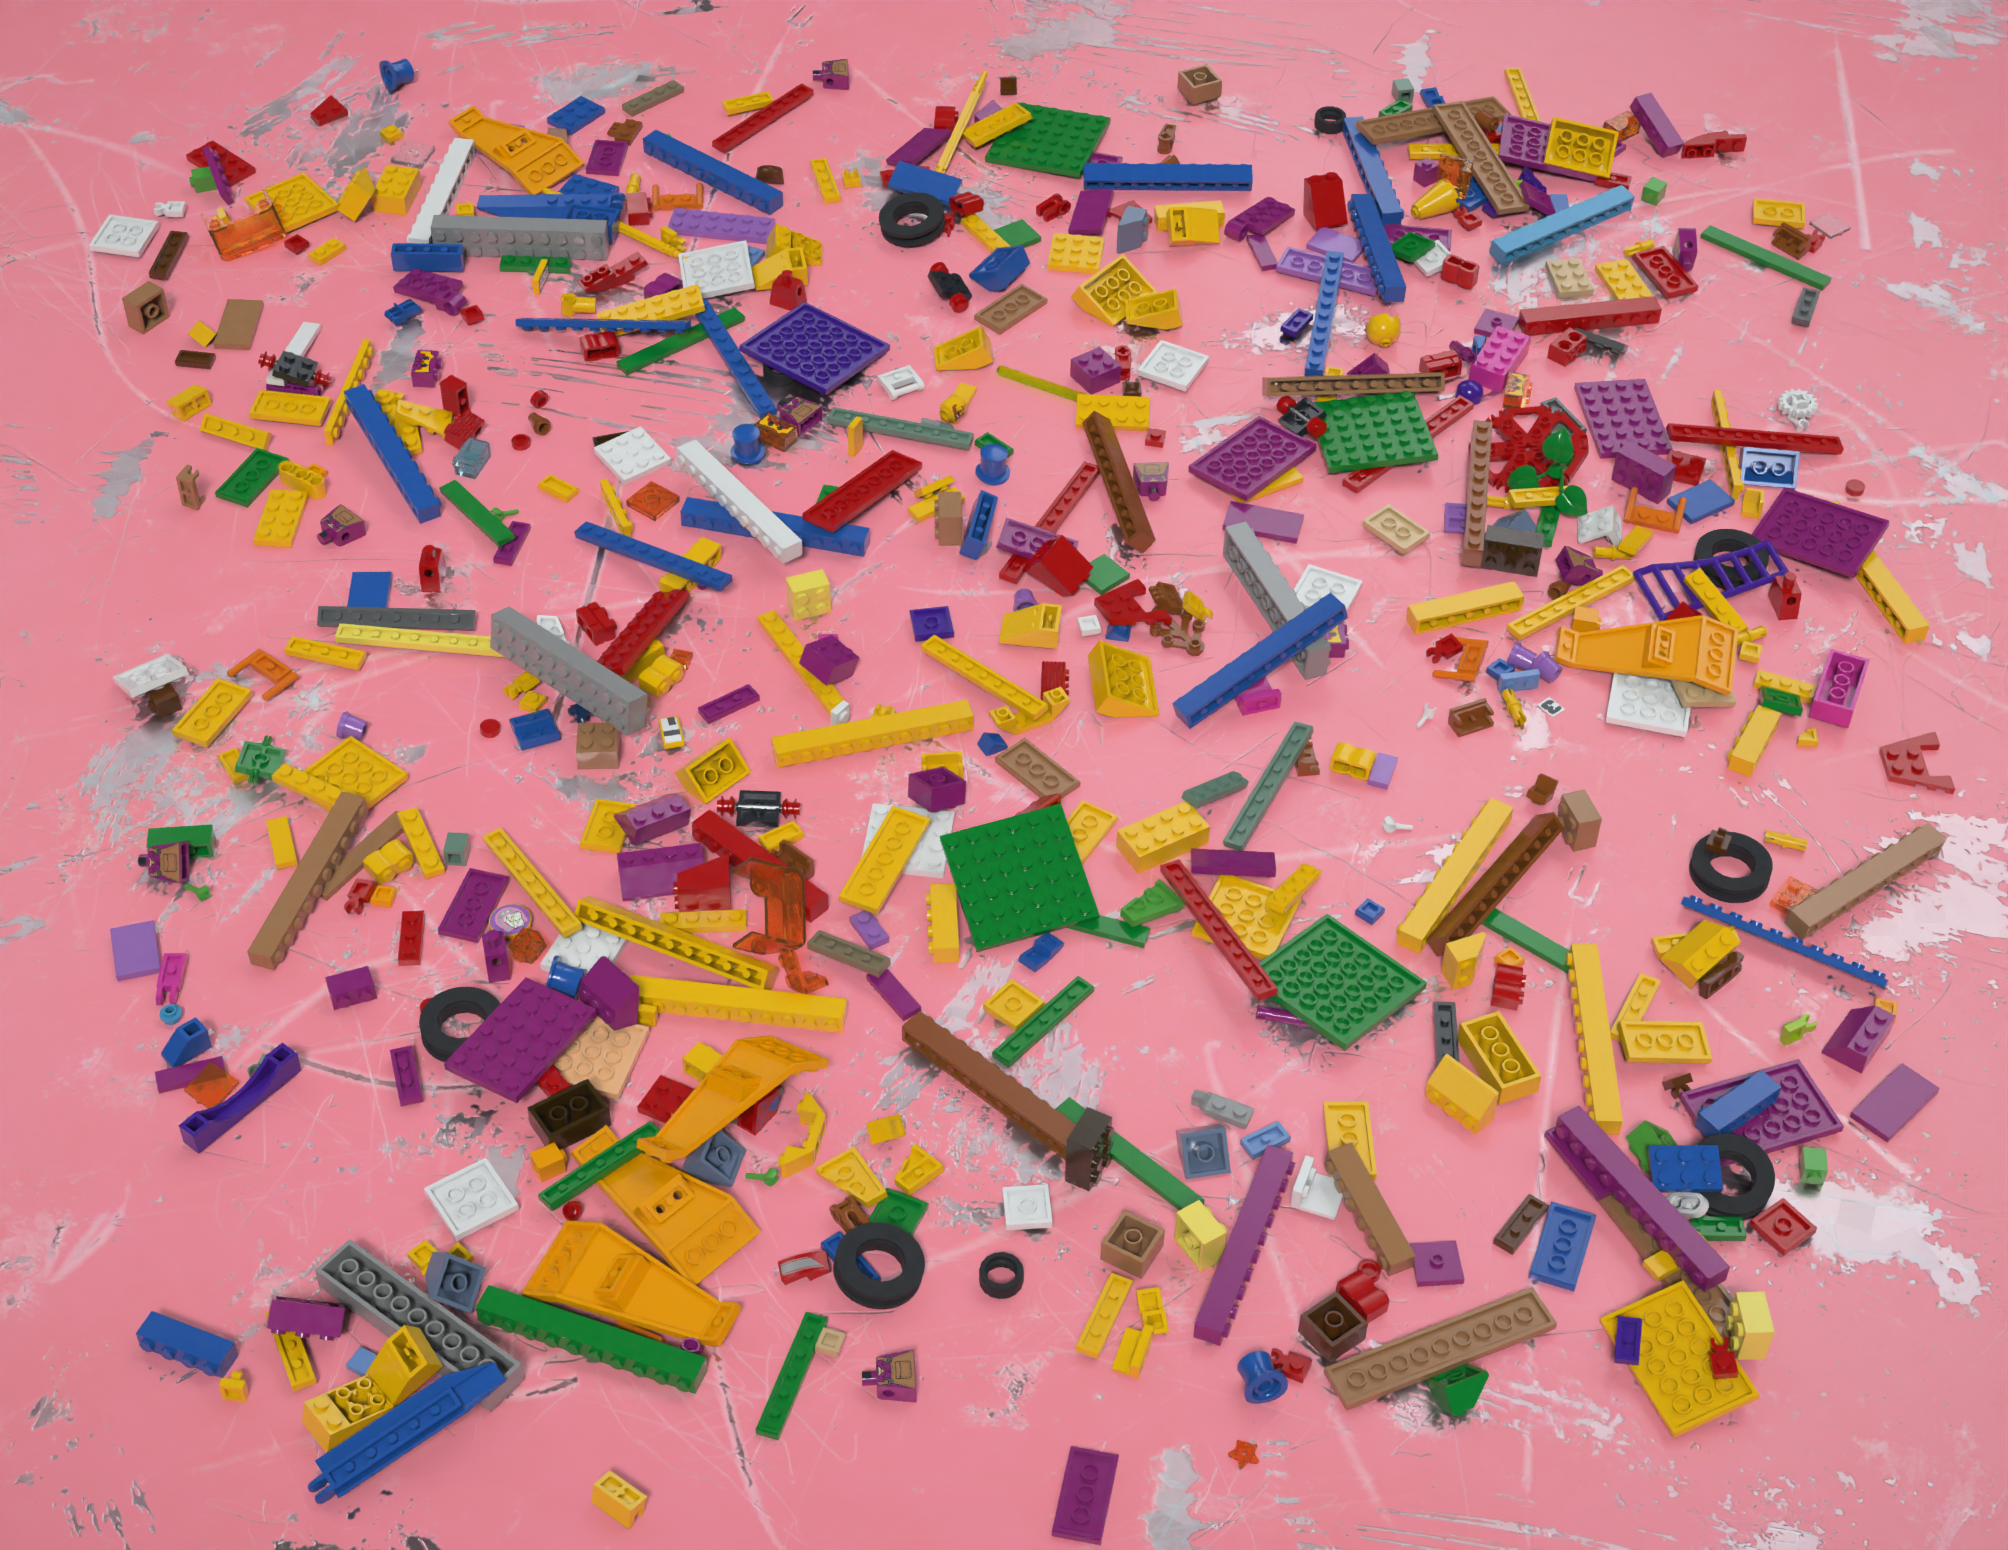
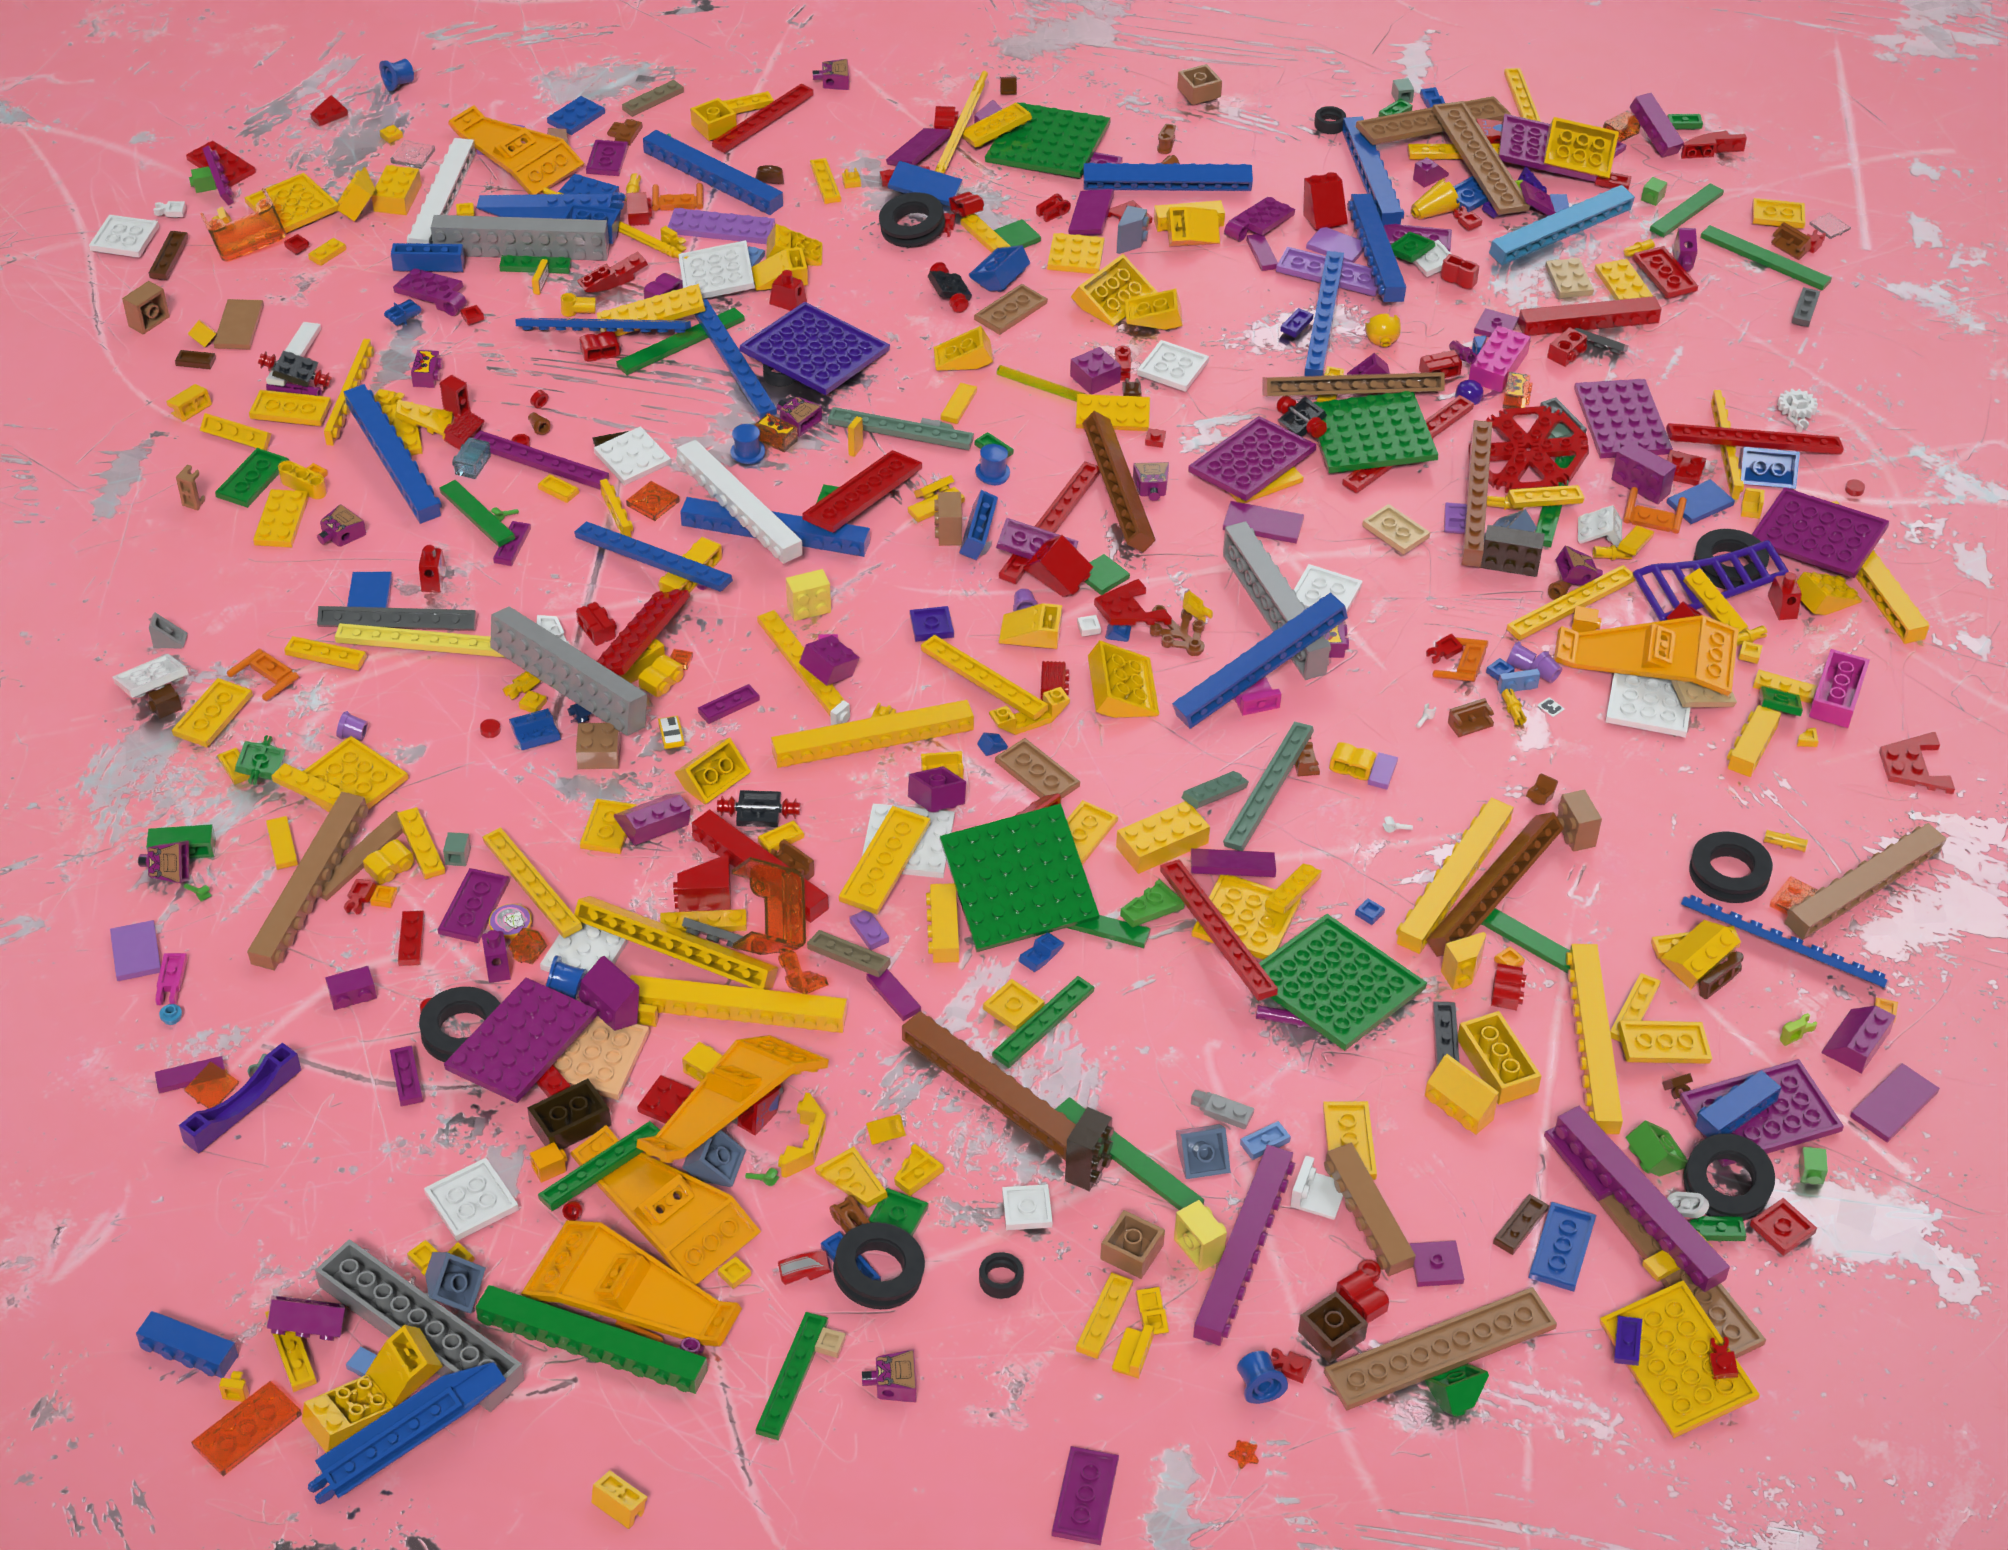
(166, 634): none -> light grey slope
(186, 1043): blue slope -> none
(246, 1428): none -> clear orange plate
(543, 460): none -> magenta plate
(653, 871): magenta slope -> none
(713, 118): none -> yellow brick
(713, 934): none -> dark grey plate
(734, 1272): none -> yellow plate
(899, 378): white plate -> none
(952, 408): yellow head -> none
(1167, 596): dark orange hinge -> none
(1457, 172): clear orange bracket -> none
(1464, 607): yellow brick -> none
(1487, 121): dark orange brick -> none
(1560, 448): green plant -> none
(1685, 1168): blue plate -> none
(1686, 121): none -> green plate
(1686, 210): none -> green tile
(1718, 841): reddish brown tile -> none
(1750, 1325): light yellow brick -> none
(1826, 593): none -> yellow slope

